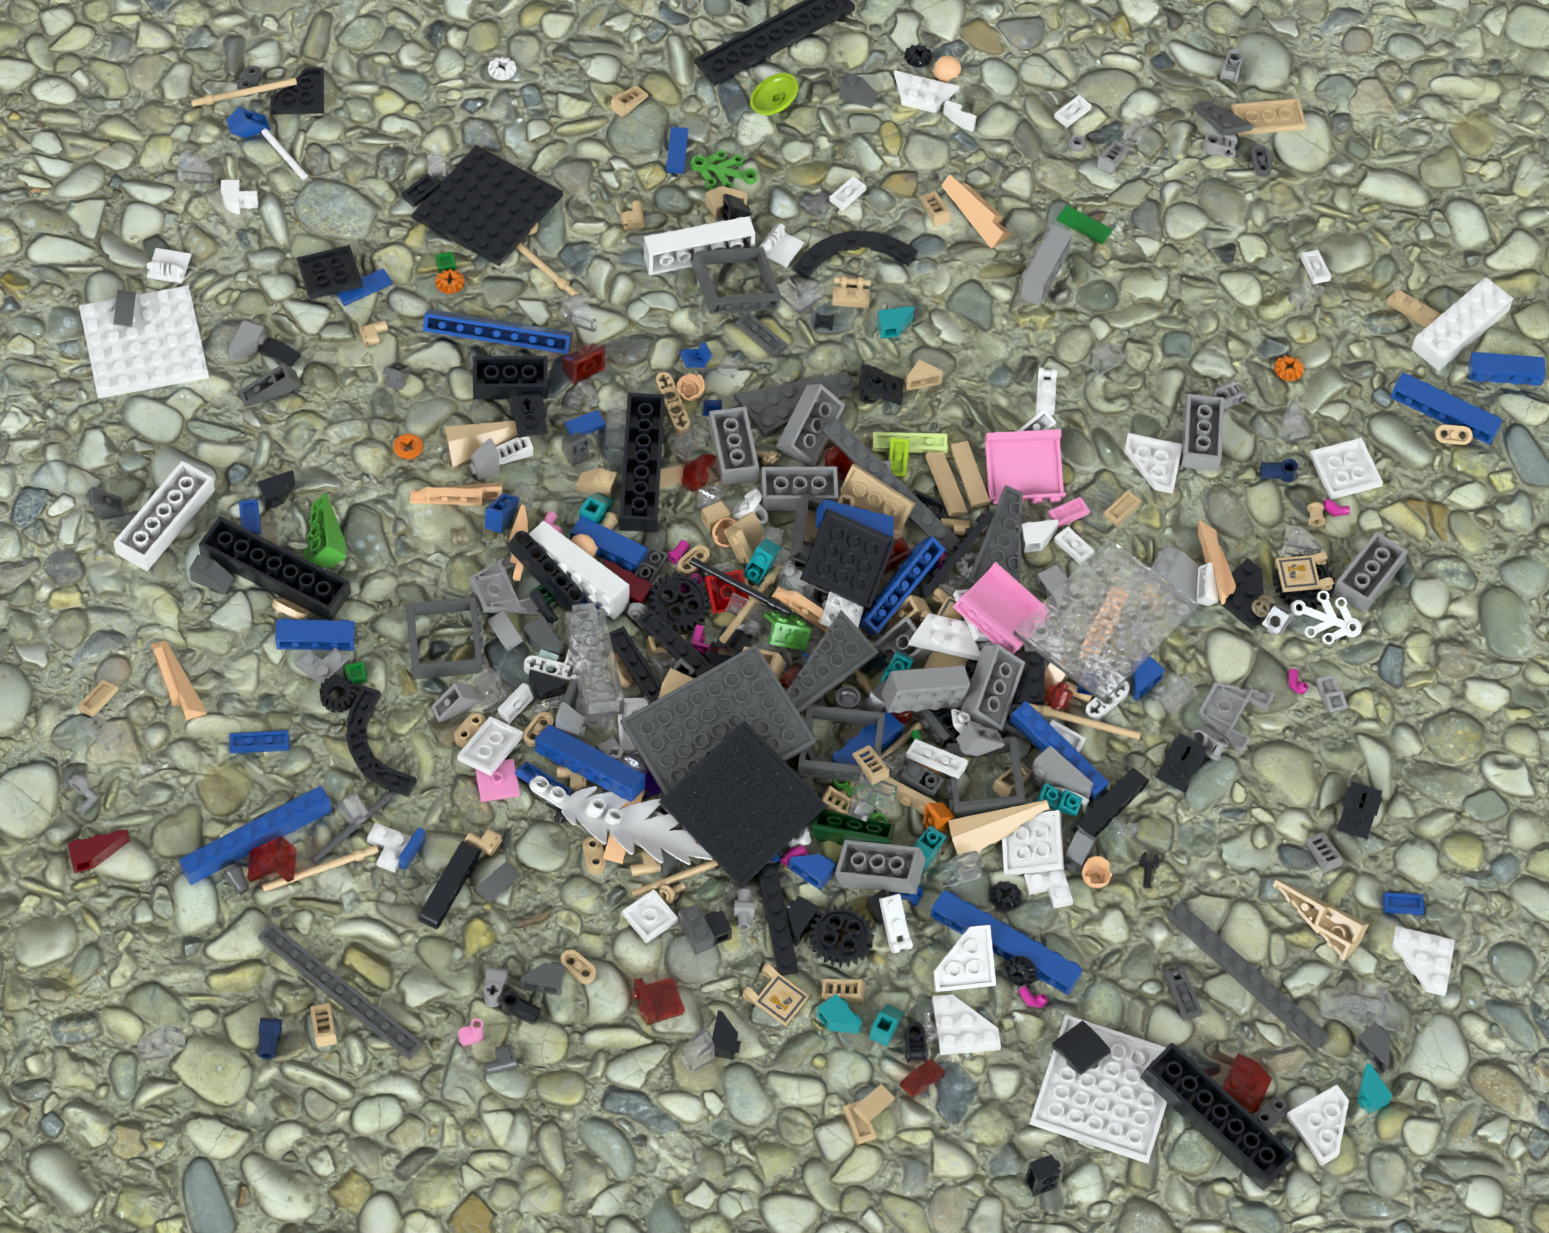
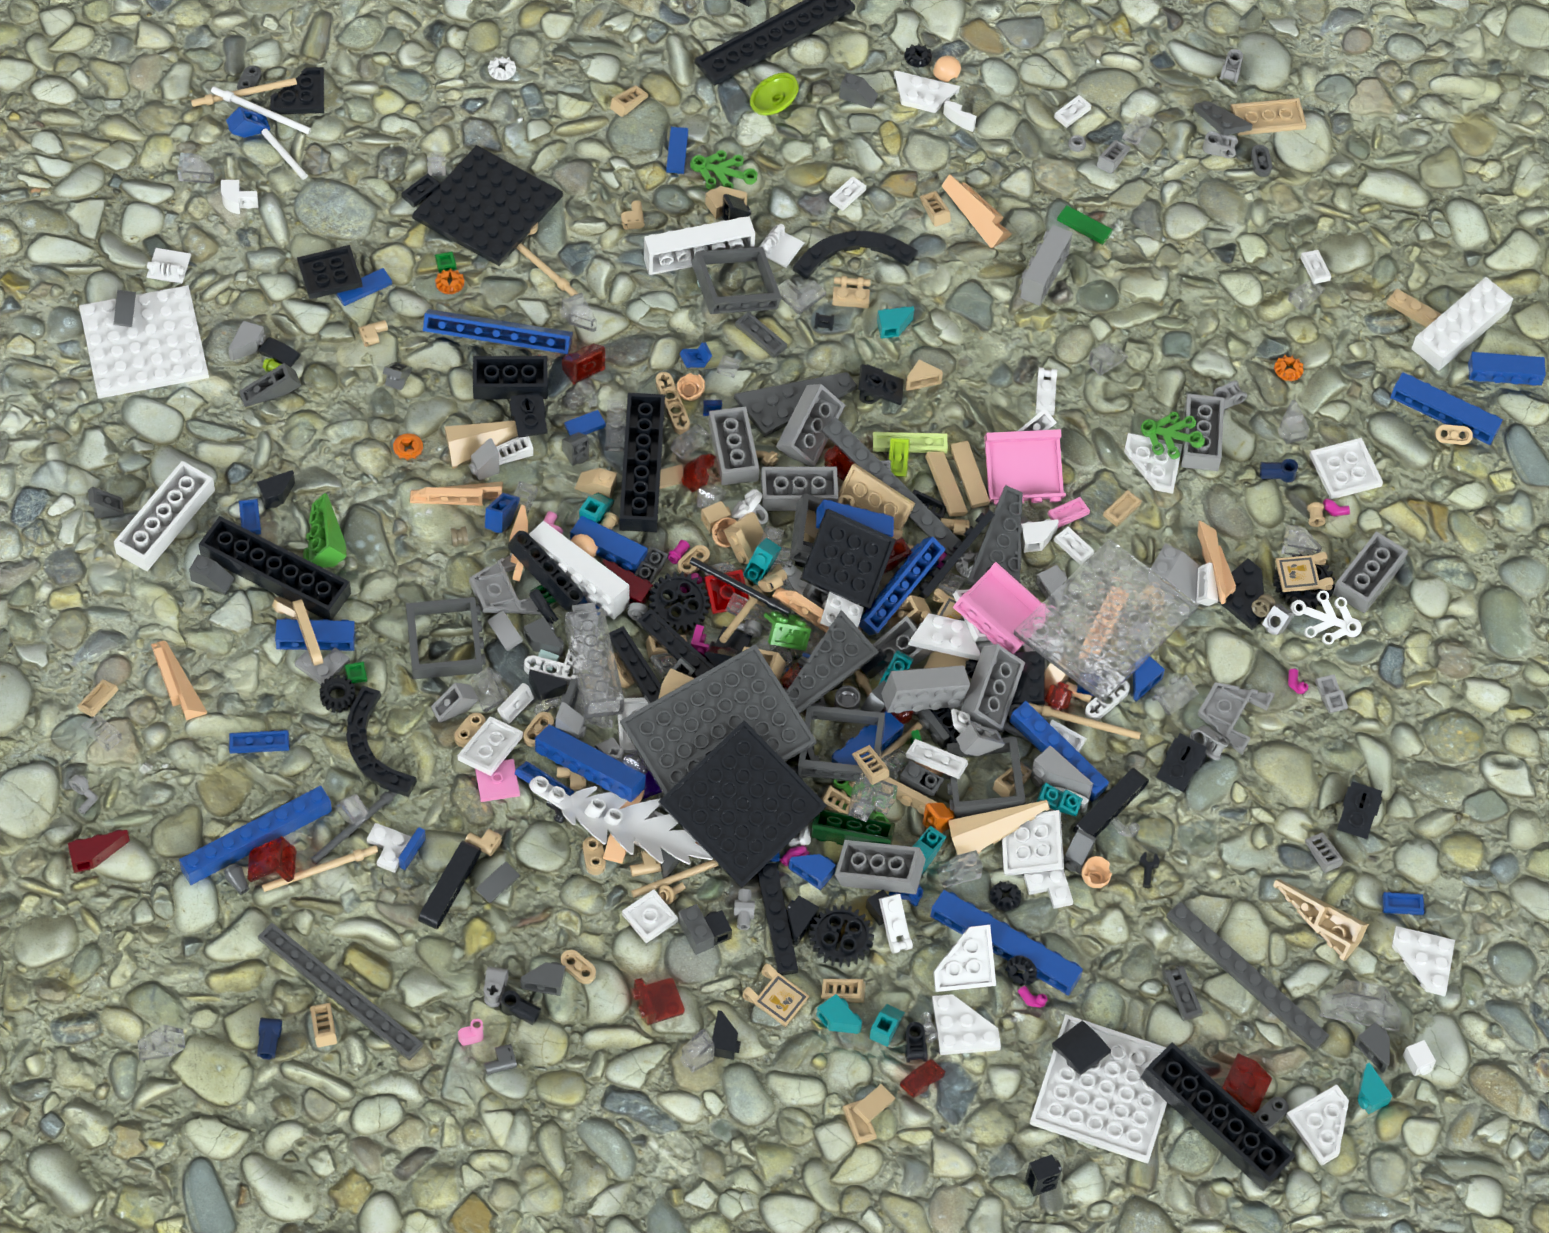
(229, 96): none -> white bar
(270, 364): none -> lime pin
(307, 632): none -> tan beam
(773, 581): none -> tan piece
(1151, 428): none -> bright green plant
(1419, 1058): none -> white brick

